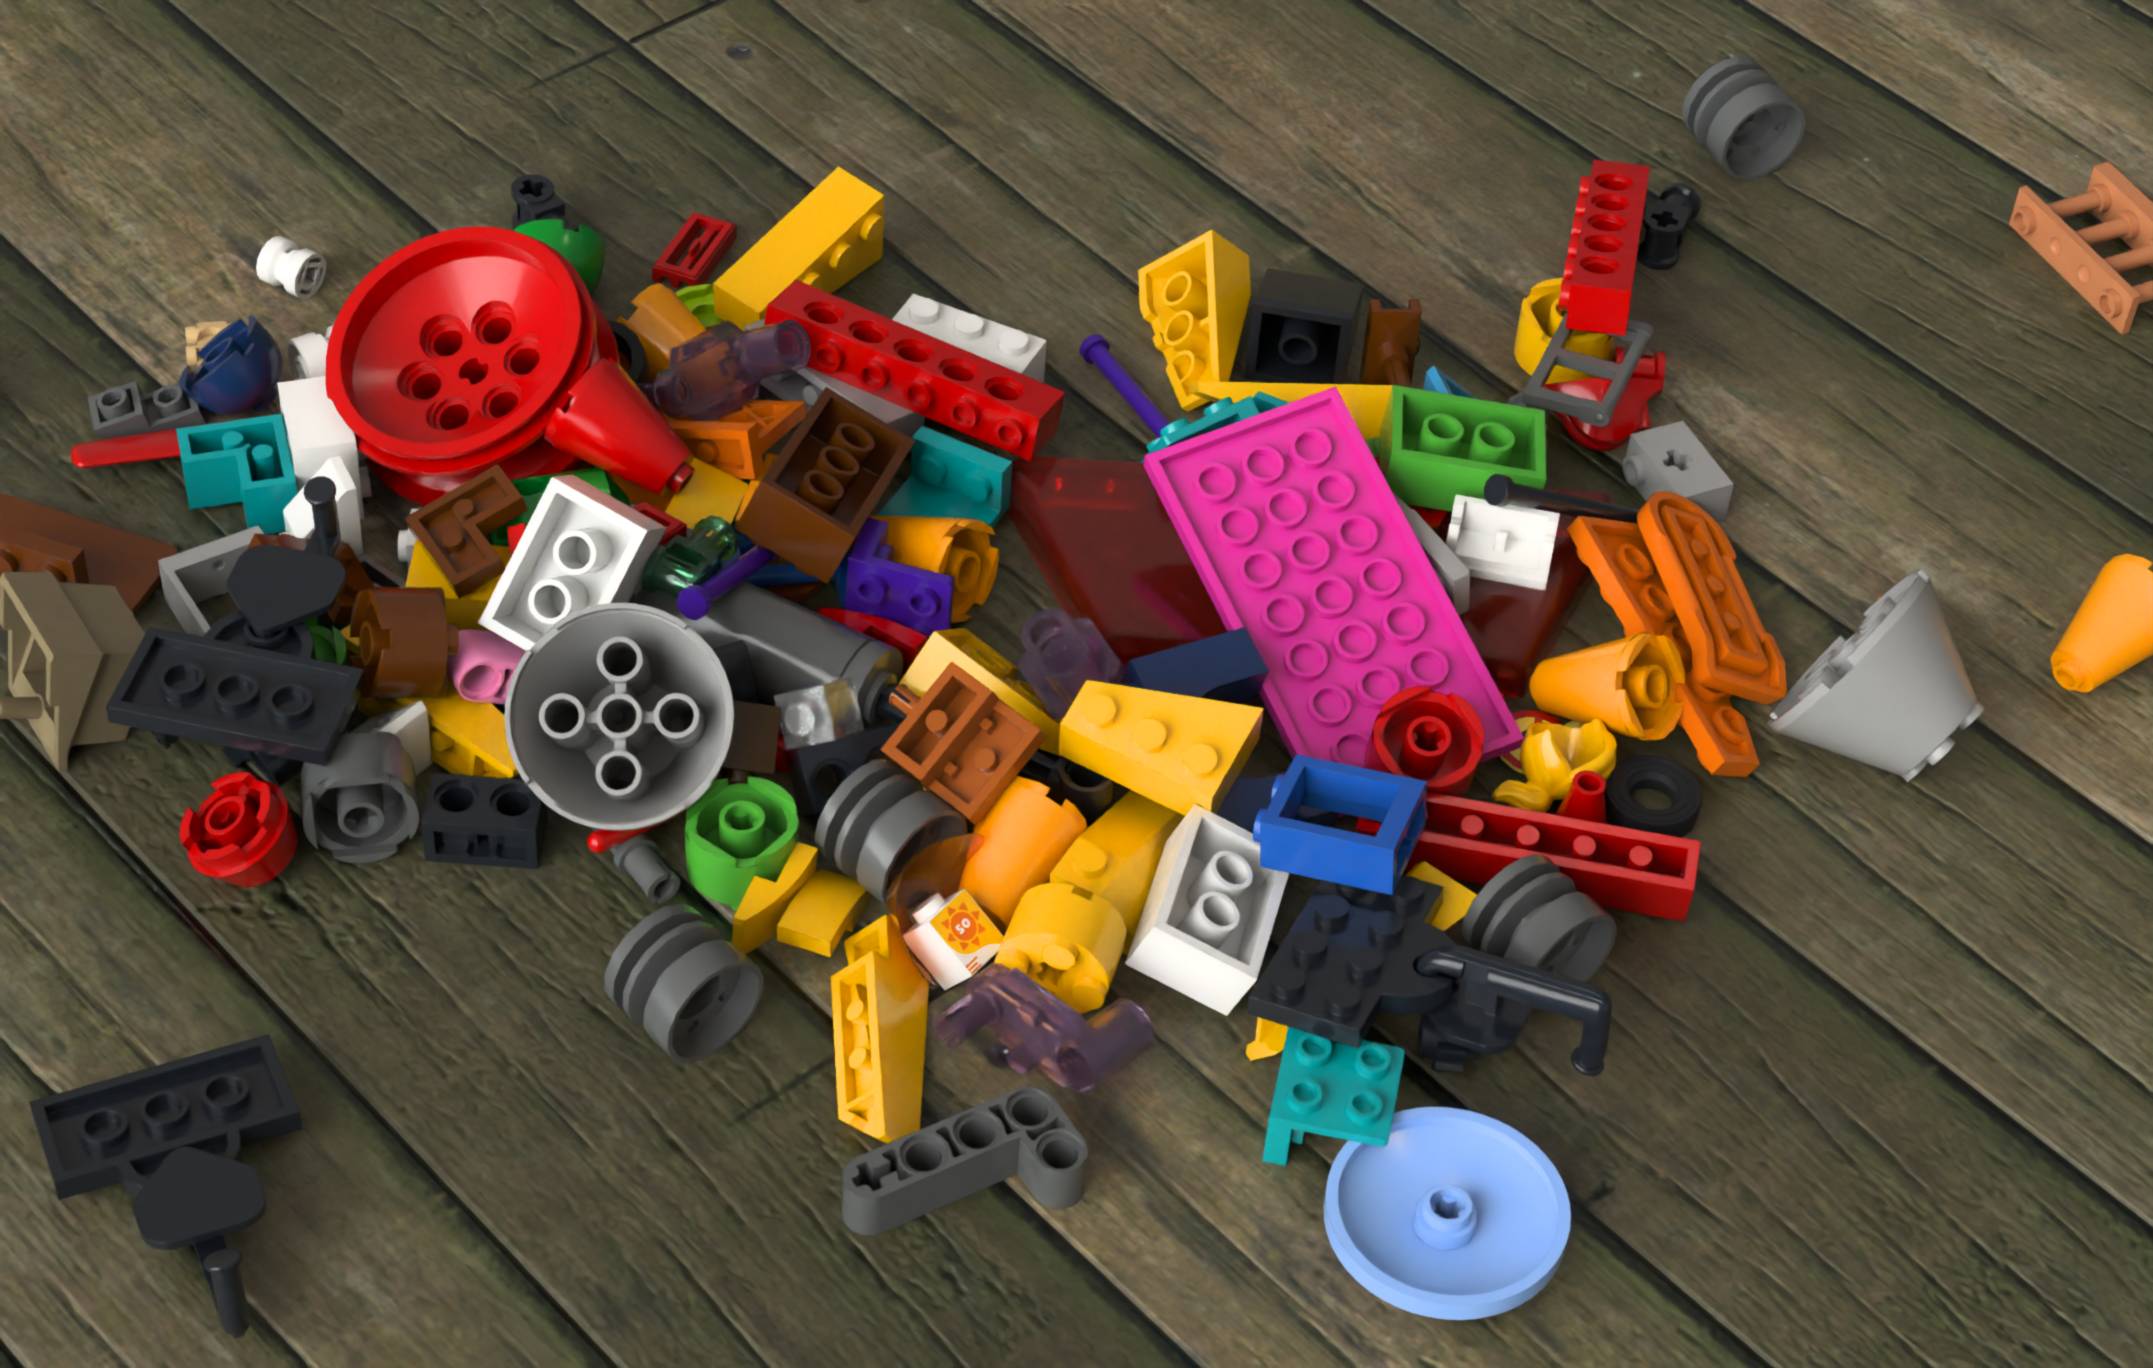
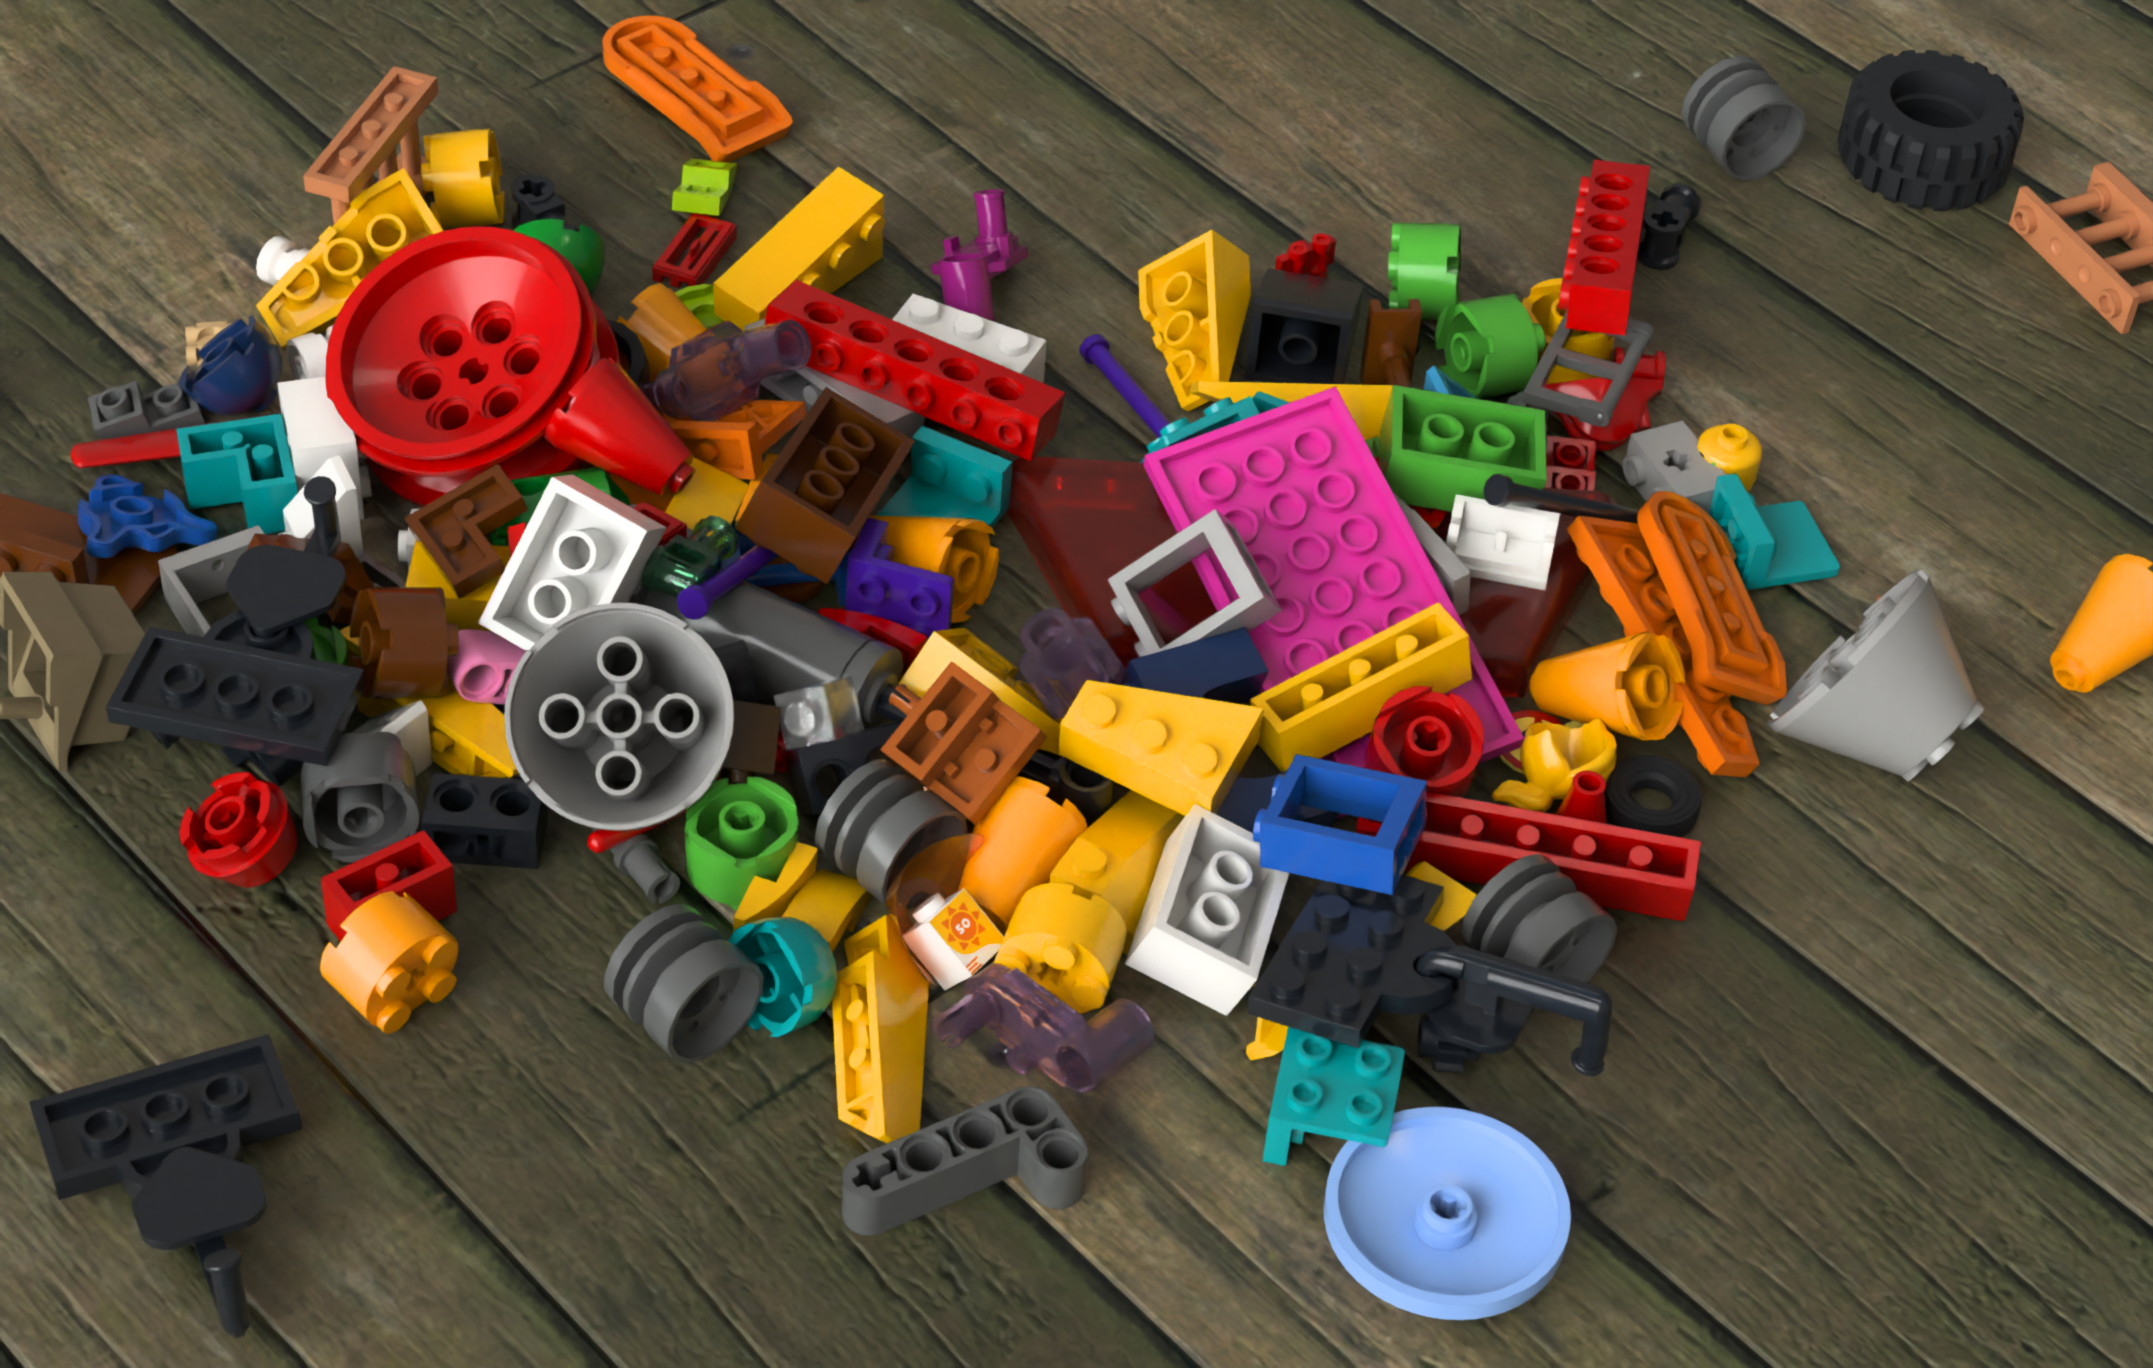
(125, 518): none -> blue tile
(371, 140): none -> nougat fence
(371, 230): none -> yellow wedge
(391, 960): none -> light orange brick
(406, 866): none -> red brick
(464, 177): none -> yellow brick
(694, 87): none -> orange piece
(704, 187): none -> lime slope
(795, 969): none -> teal cylinder
(969, 268): none -> magenta piece
(1213, 530): none -> light grey window
(1307, 257): none -> red piece
(1346, 692): none -> yellow brick
(1425, 266): none -> bright green brick
(1489, 345): none -> bright green brick
(1570, 463): none -> red slope
(1733, 451): none -> yellow head
(1770, 541): none -> teal bracket
(1930, 130): none -> black tyre

